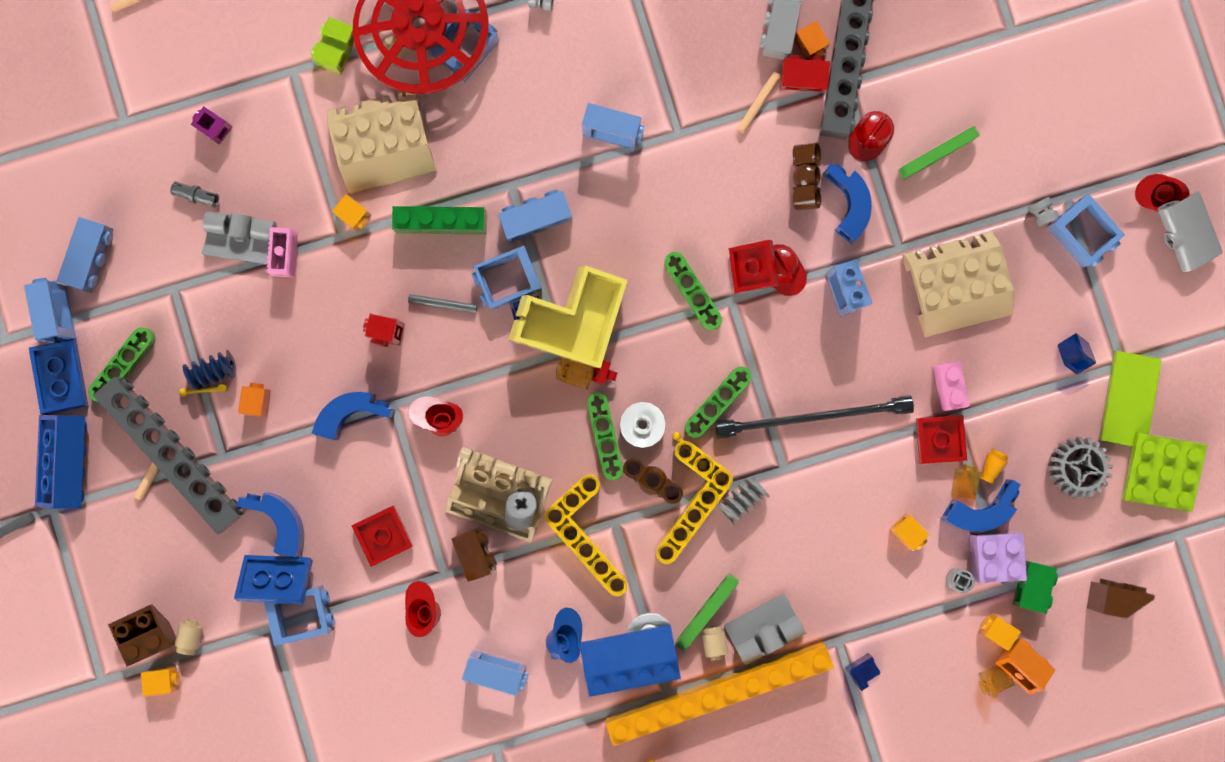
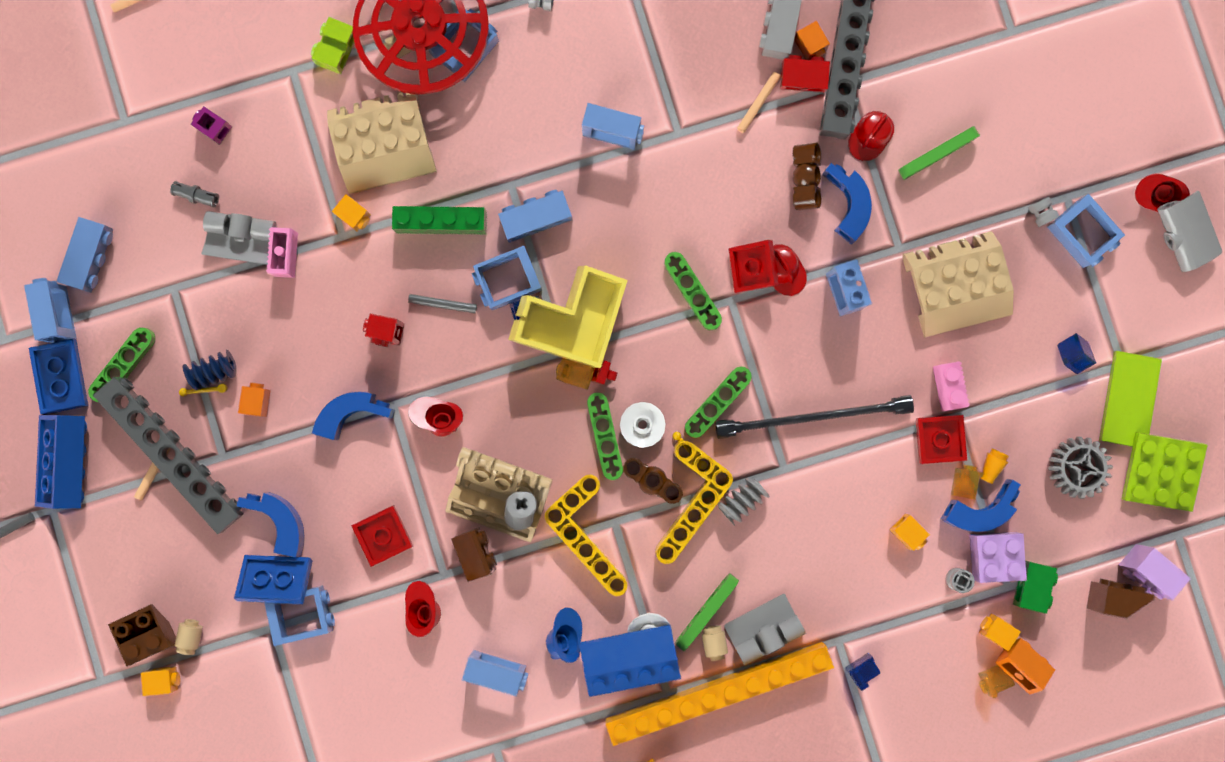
(1154, 572): none -> lavender brick

